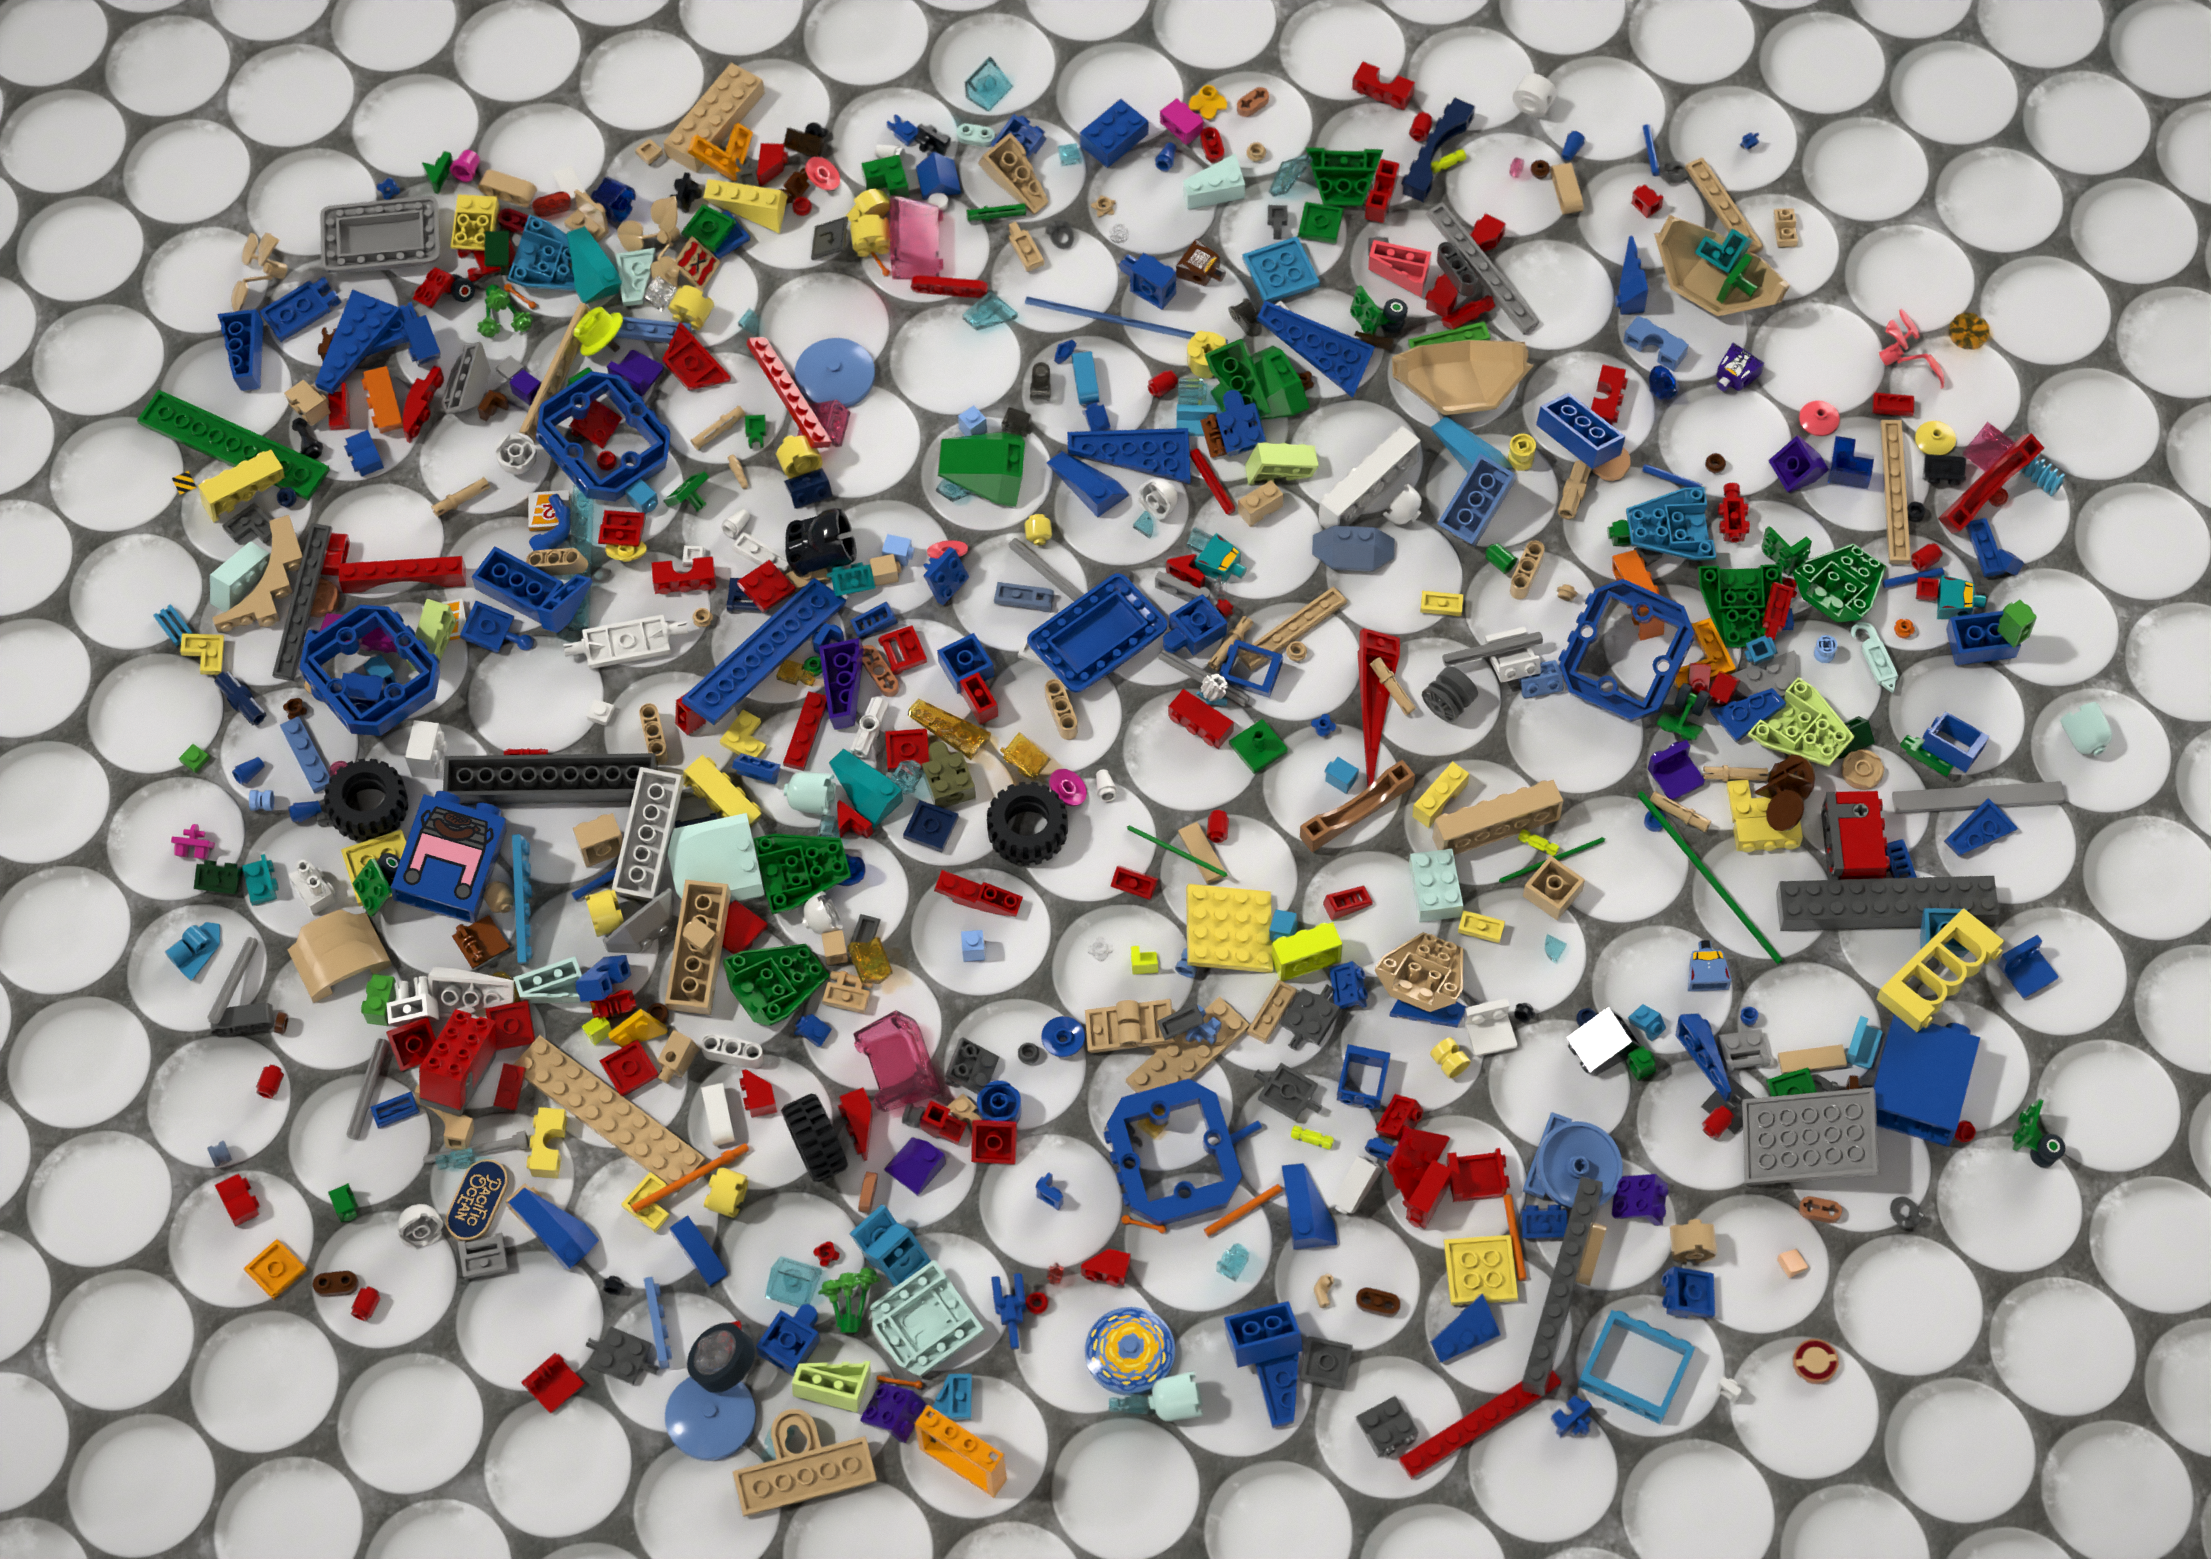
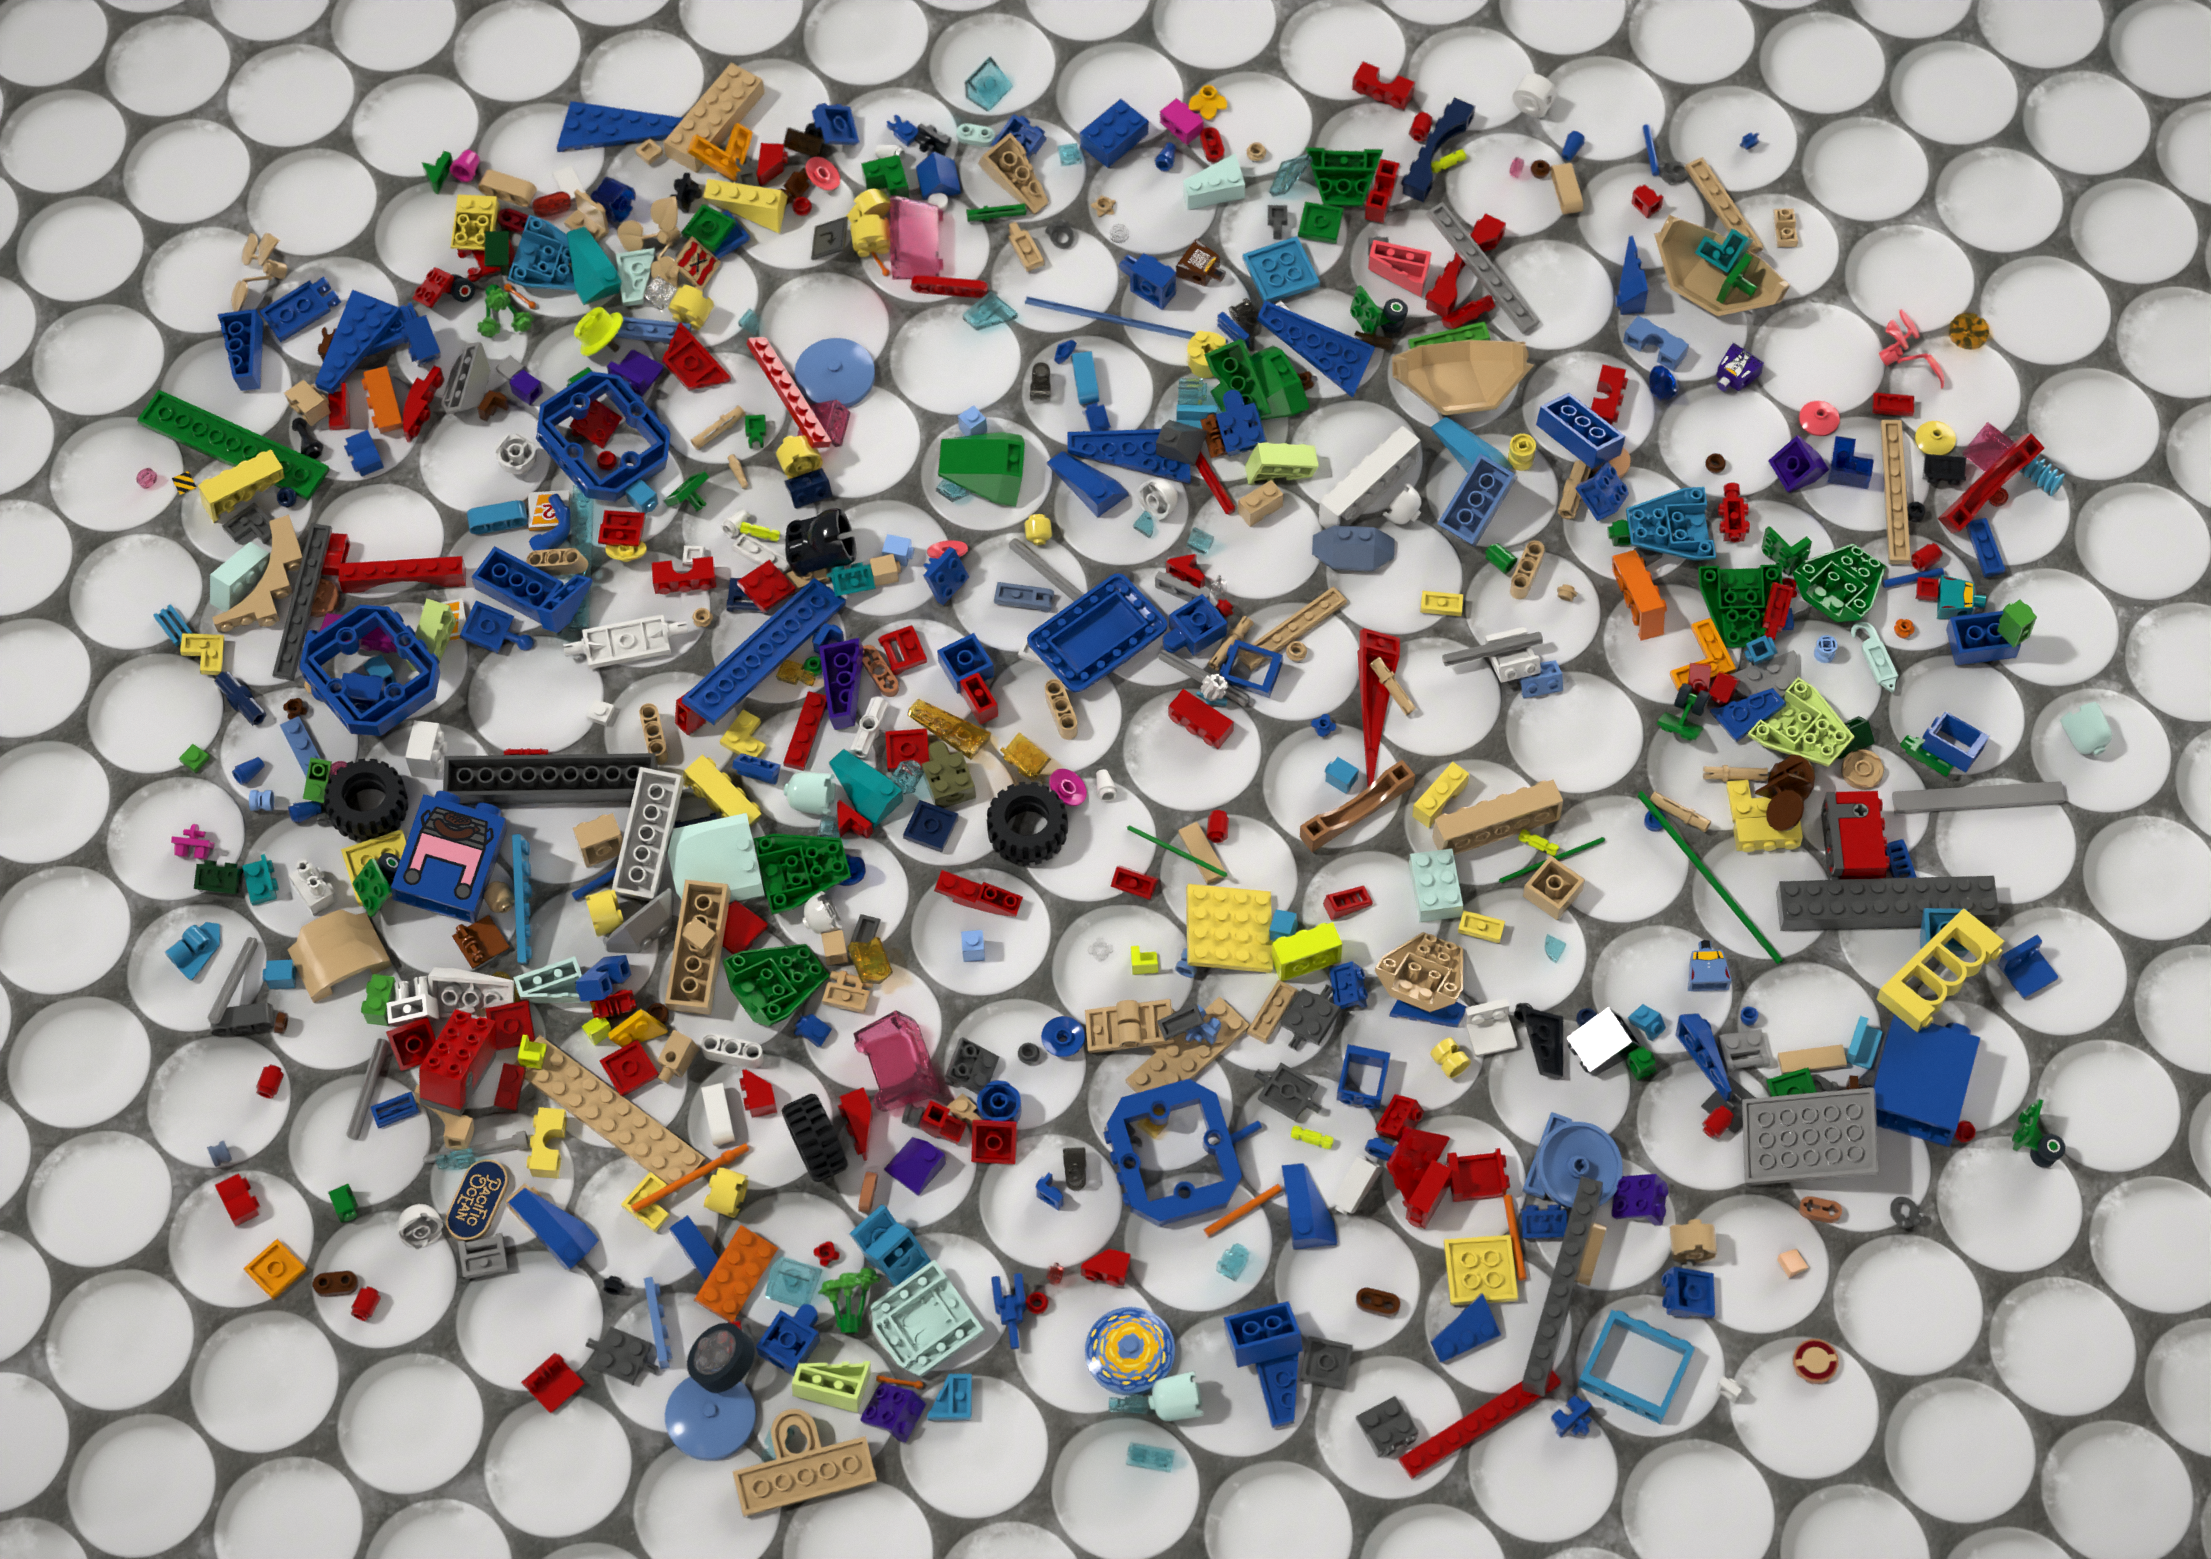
(146, 478): none -> clear pink tile
(280, 974): none -> dark azure brick
(317, 779): none -> bright green slope
(380, 235): light grey wedge -> none
(394, 190): blue plate -> none
(460, 497): tan pin -> none
(497, 517): none -> dark azure beam
(531, 1053): none -> neon yellow panel
(556, 373): tan tile -> none
(611, 126): none -> blue wing
(735, 1274): none -> orange plate
(759, 531): none -> neon yellow axle
(836, 124): none -> blue plate
(871, 614): blue slope -> none
(960, 1451): light orange window -> none
(1017, 422): clear smoke brick -> none
(1074, 1165): none -> clear smoke piece
(1126, 1220): orange hinge -> none
(1150, 1457): none -> clear light blue hinge
(1162, 383): red brick -> none
(1180, 442): none -> dark grey slope
(1220, 559): teal torso -> none
(1232, 329): none -> blue tile
(1252, 101): nougat beam -> none
(1258, 746): green tile -> none
(1321, 1289): tan arm -> none
(1449, 694): dark grey wheel -> none
(1456, 269): dark grey beam -> none
(1546, 1039): none -> black wing
(1603, 492): none -> blue bracket
(1659, 608): blue panel -> none
(1670, 477): blue bar -> none
(1675, 770): dark purple bracket -> none
(1980, 828): blue wing -> none
(2010, 562): blue slope -> none

